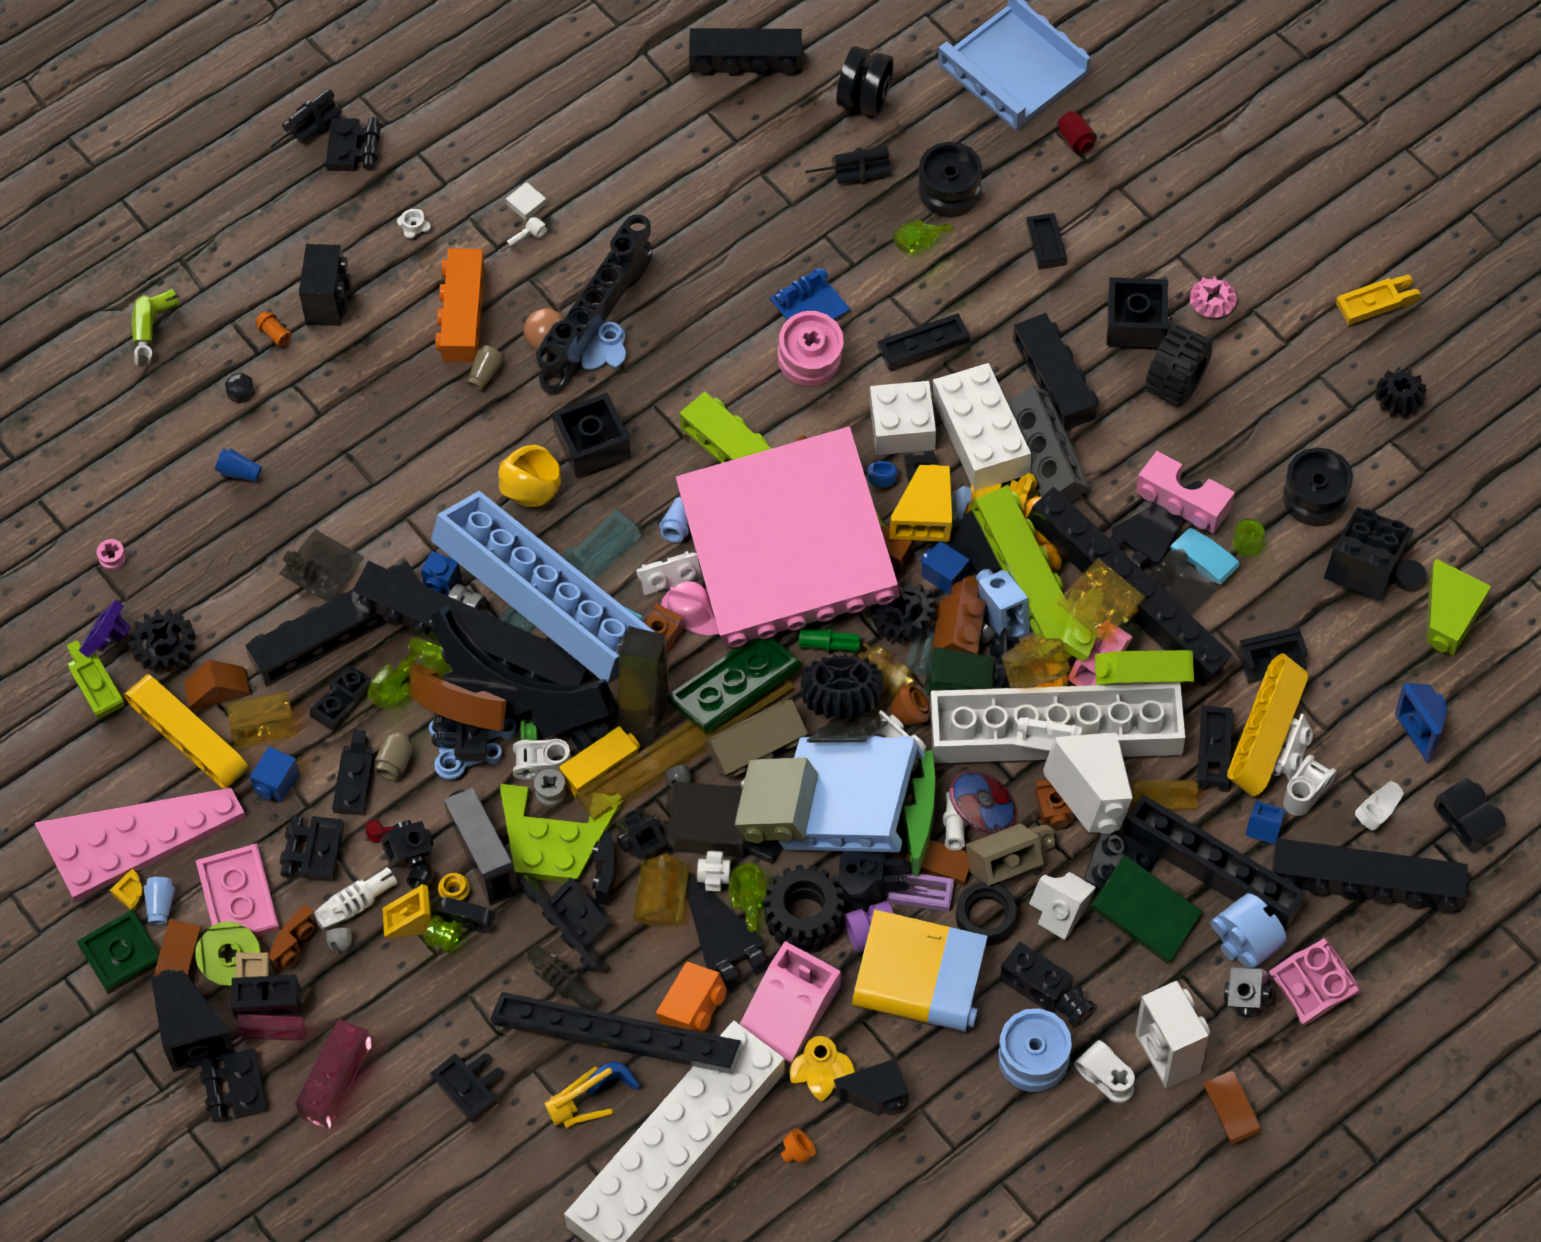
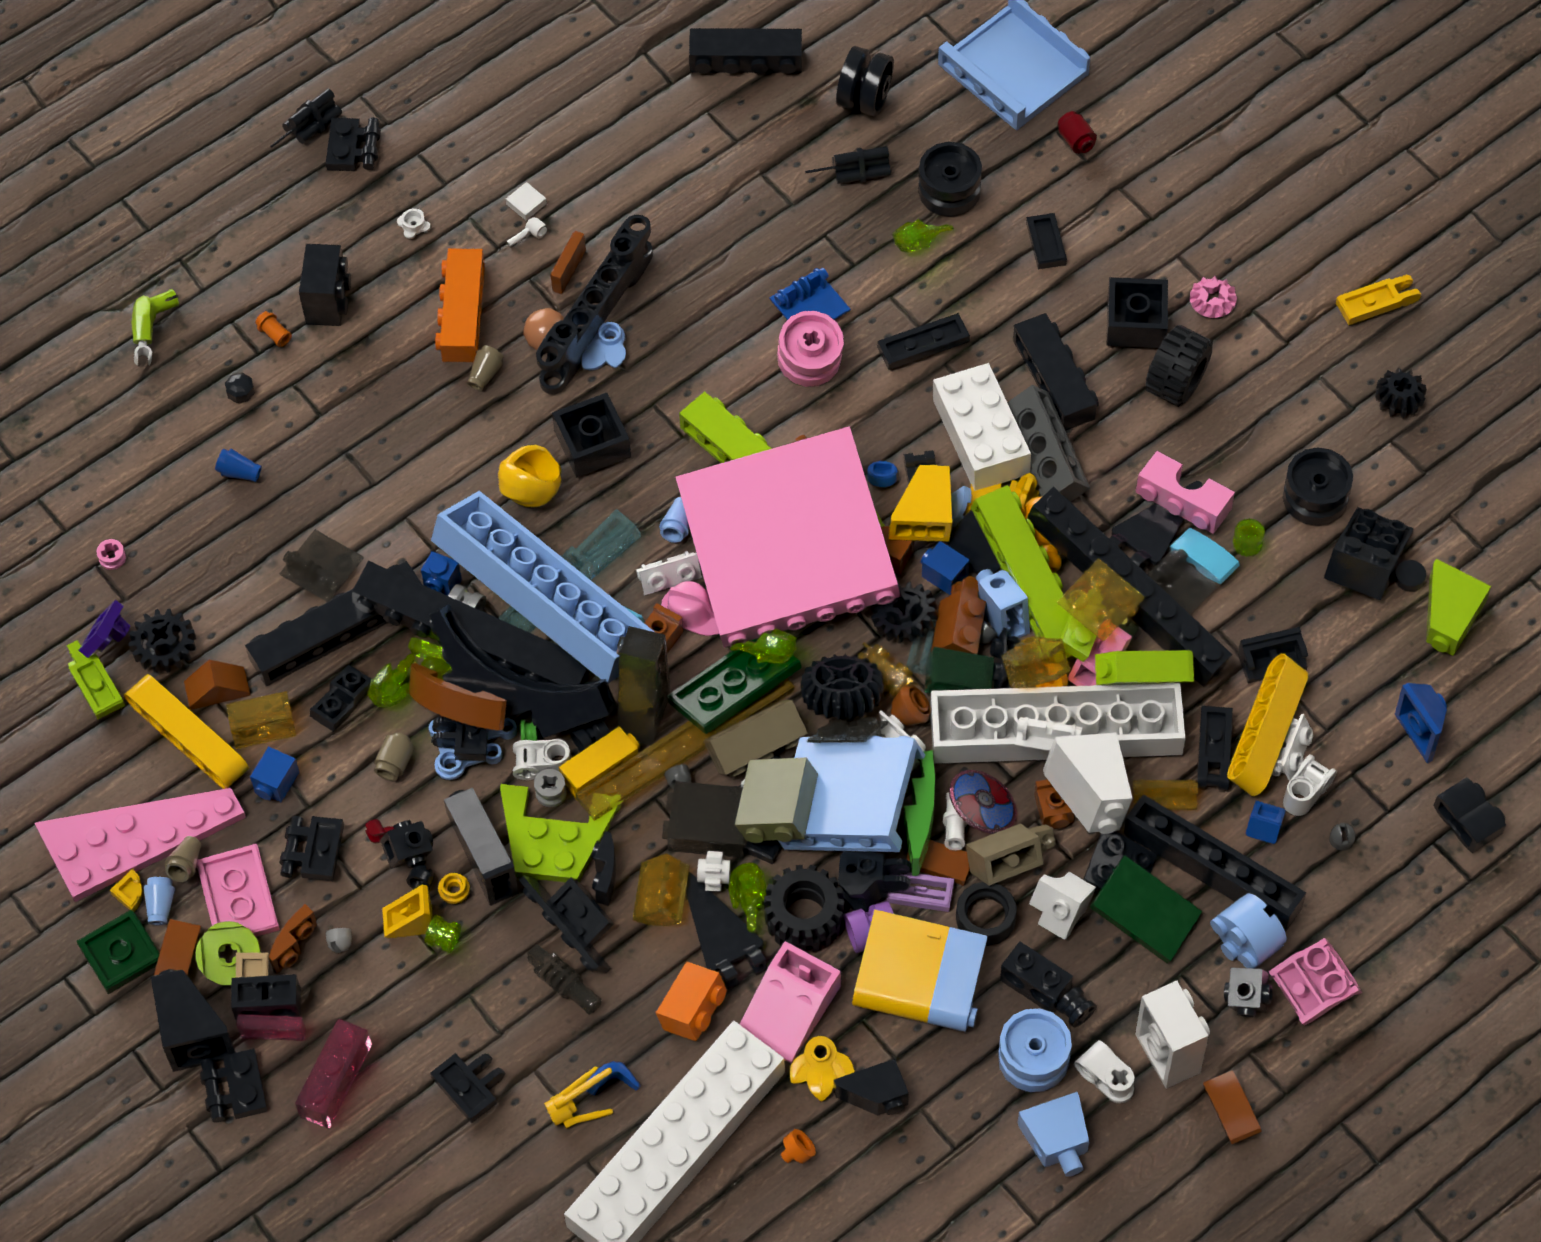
(183, 860): none -> dark tan cone
(353, 899): white hinge -> none
(354, 776): black hinge -> none
(467, 914): black beam -> none
(568, 262): none -> dark orange tile
(617, 1032): black tile -> none
(640, 833): black brick -> none
(770, 648): none -> clear neon green piece
(828, 640): green axle -> none
(902, 417): white brick -> none
(1057, 1132): none -> light blue torso
(1336, 836): none -> dark grey hinge
(1371, 875): black brick -> none
(1379, 805): white hair -> none

